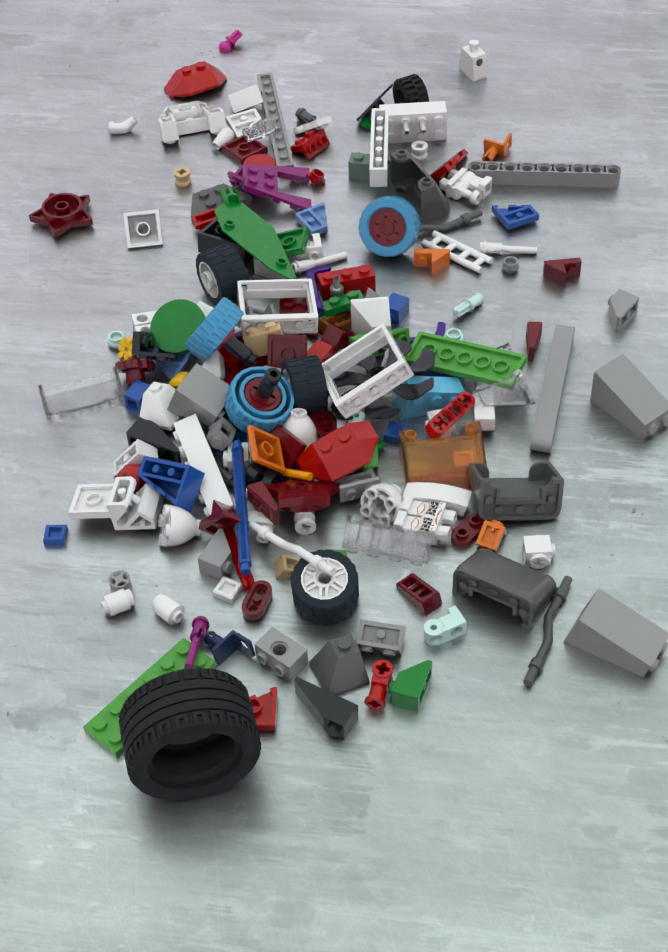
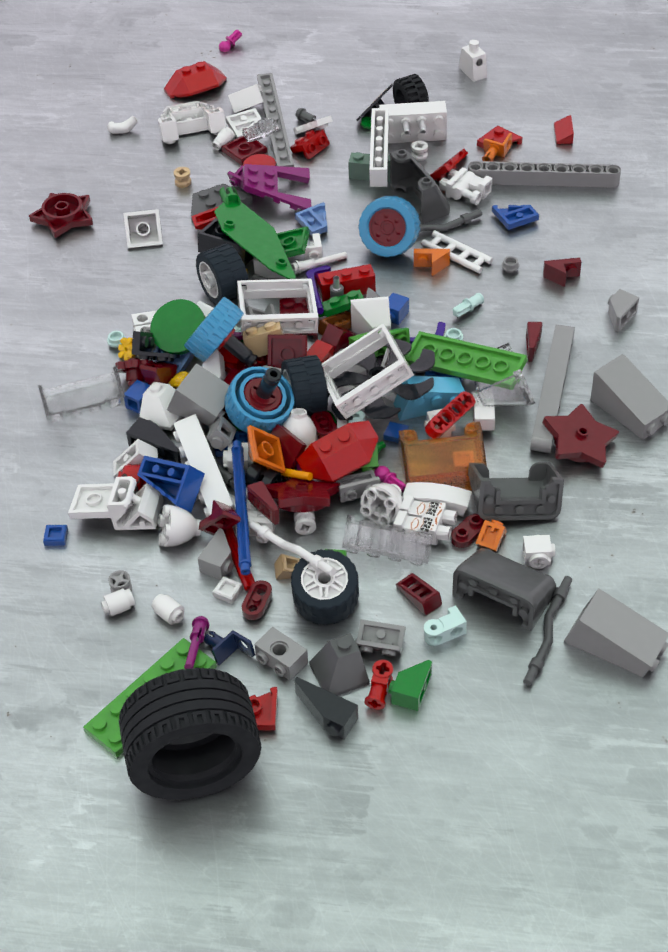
(158, 372): none -> dark red slope
(316, 176): red plate -> none
(387, 477): none -> dark pink axle
(497, 248): white pin -> none
(499, 135): none -> red wing
(564, 130): none -> red slope
(580, 436): none -> dark red plate

